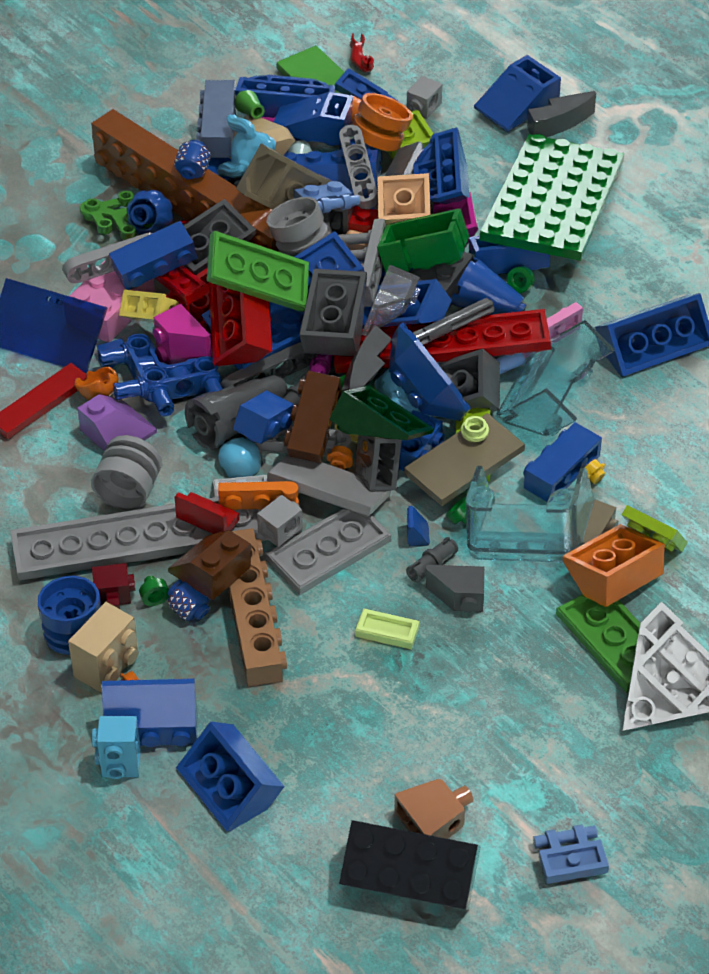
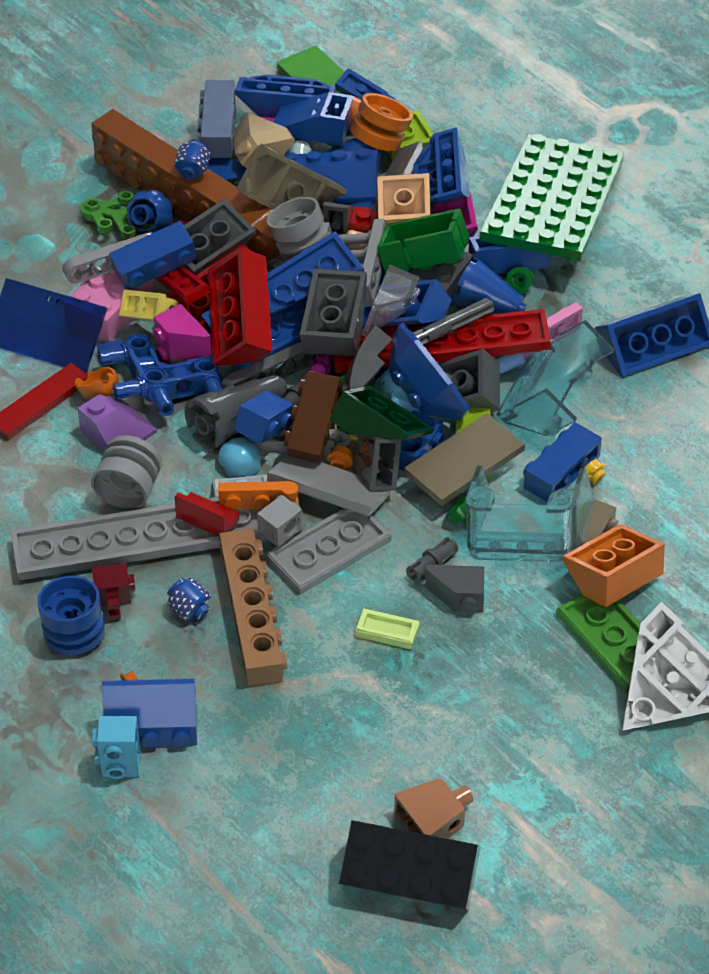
(103, 646): tan brick -> none
(153, 591): green tile -> none
(214, 563): reddish brown slope -> none
(229, 775): blue slope -> none
(243, 146): medium azure hair -> none
(249, 104): bright green cone -> none
(257, 271): bright green tile -> none
(329, 196): medium blue plate -> none
(357, 58): red arm -> none
(358, 166): light grey beam -> none
(417, 528): blue slope -> none
(424, 96): light grey brick -> none
(475, 429): yellowish green plate -> none
(520, 87): blue slope -> none
(561, 114): dark grey slope -> none
(573, 860): medium blue plate -> none
(657, 530): lime plate -> none

